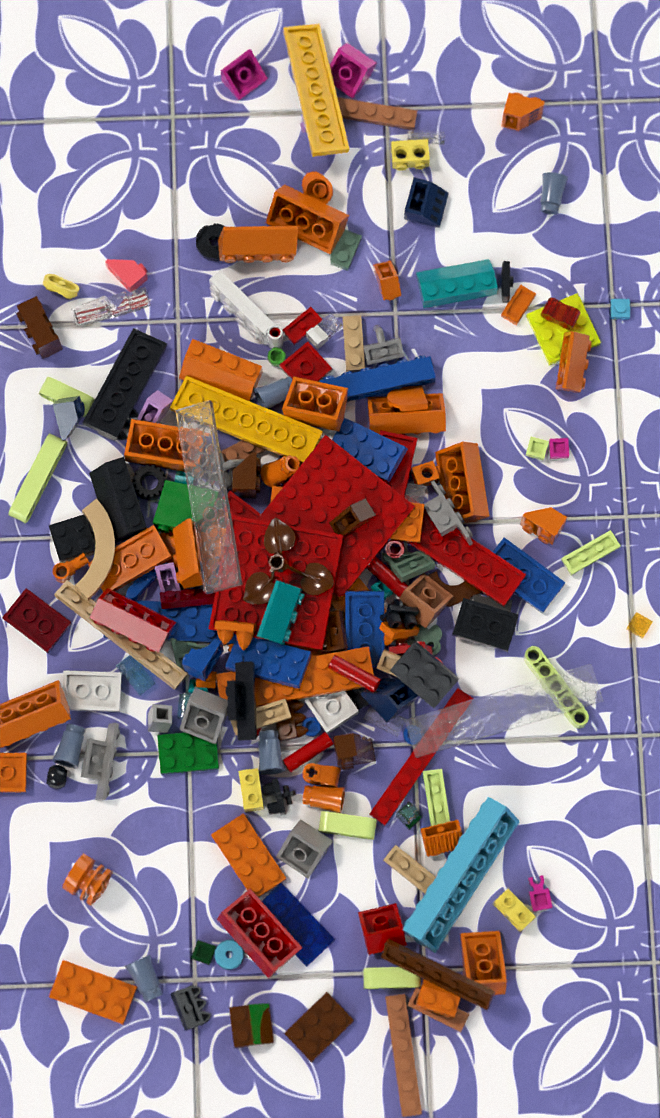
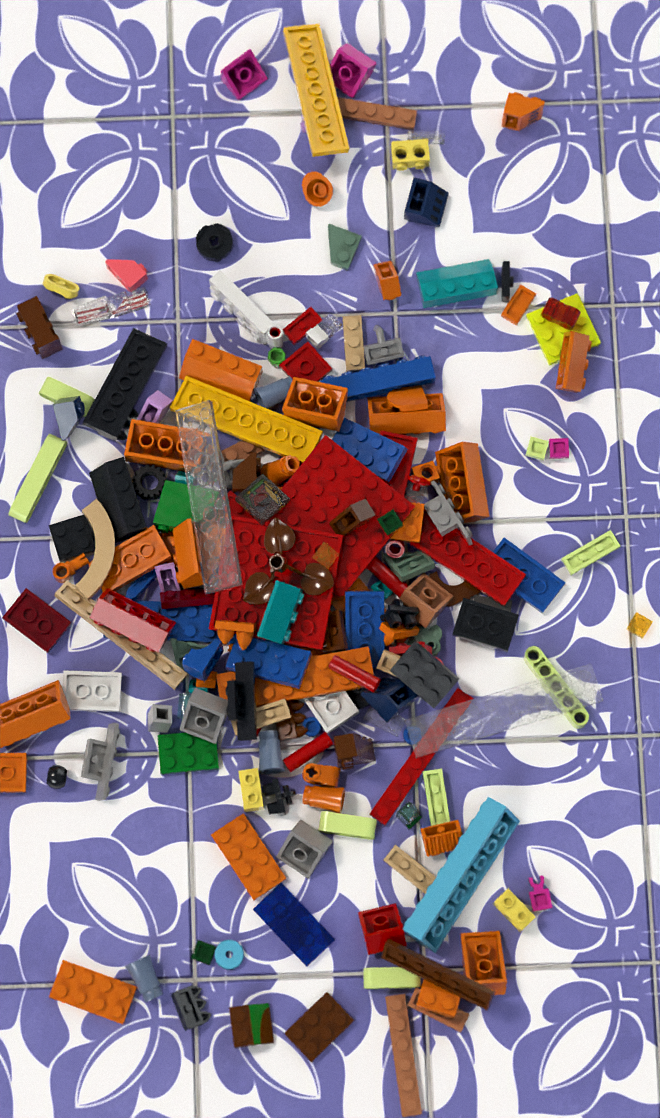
(70, 747): sand blue plant -> none
(88, 880): orange wheel -> none
(135, 675): clear light blue slope -> none
(258, 243): orange slope -> none
(259, 933): red slope -> none
(262, 499): none -> clear smoke tile
(316, 221): orange slope -> none
(326, 555): none -> clear yellow plate
(390, 522): none -> dark green tile
(418, 481): none -> red plant
(545, 523): orange slope -> none
(552, 192): sand blue plant -> none
(620, 309): medium azure plate -> none

